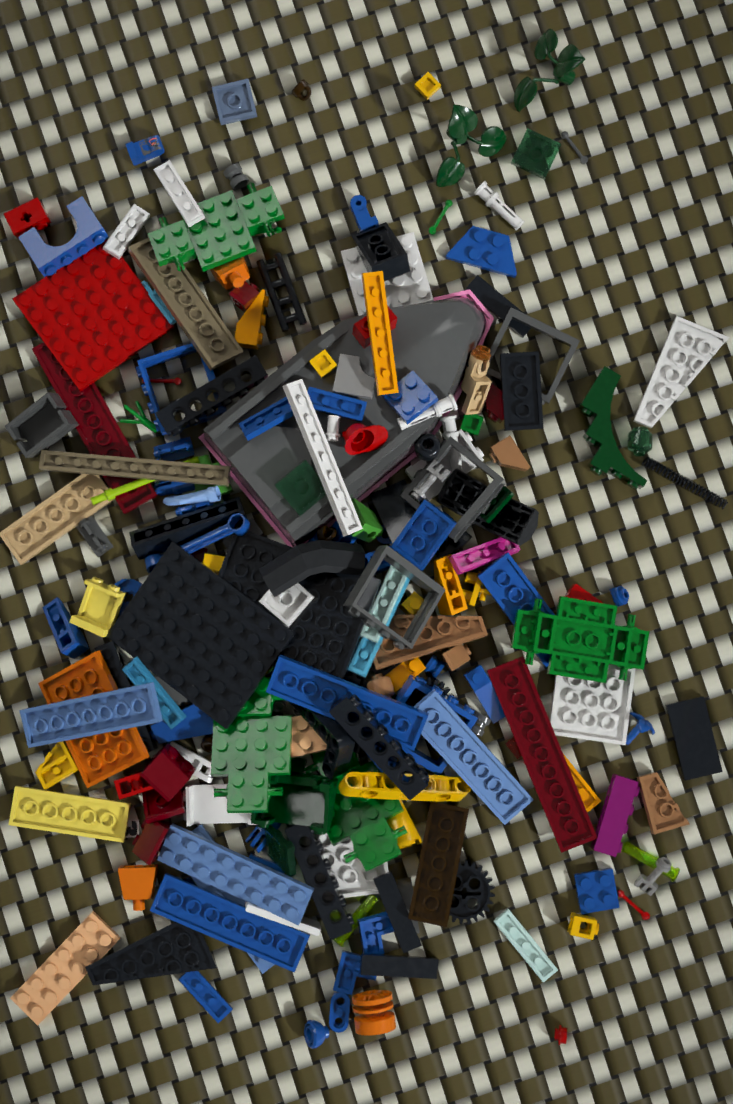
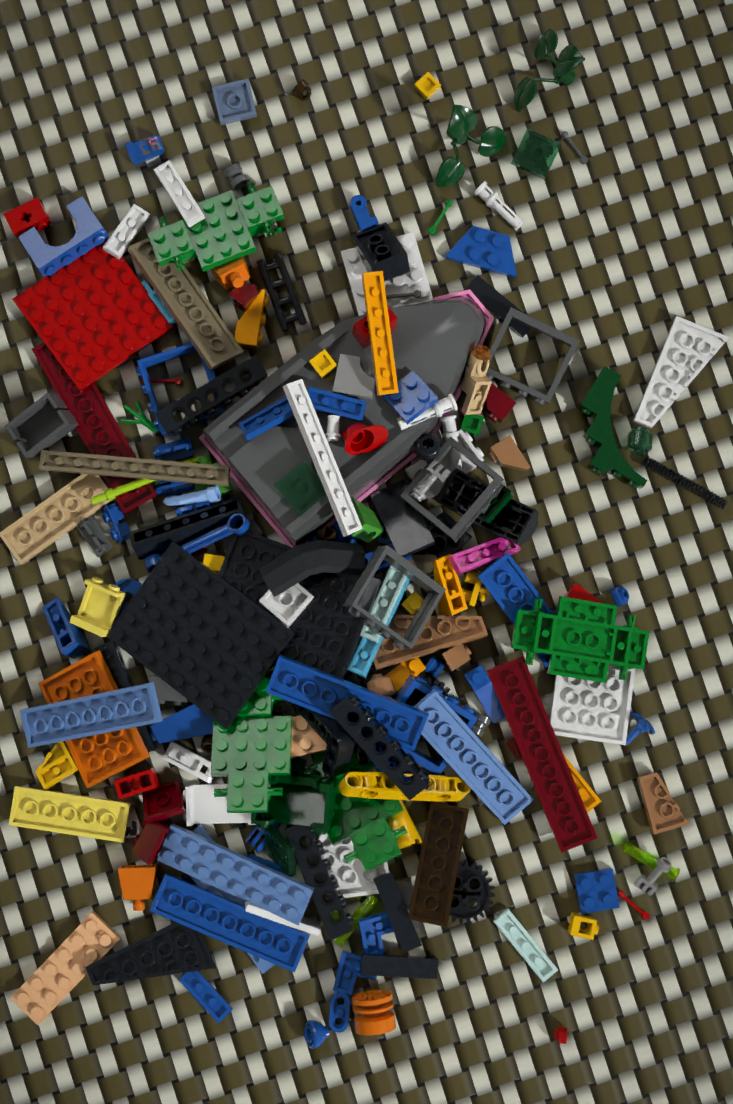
(112, 517): none -> blue hinge
(139, 674): dark azure tile -> none
(168, 772): dark red slope -> none
(417, 294): none -> dark grey hinge
(423, 534): blue plate -> none
(521, 391): black plate -> none
(614, 815): magenta brick -> none
(693, 738): black tile -> none

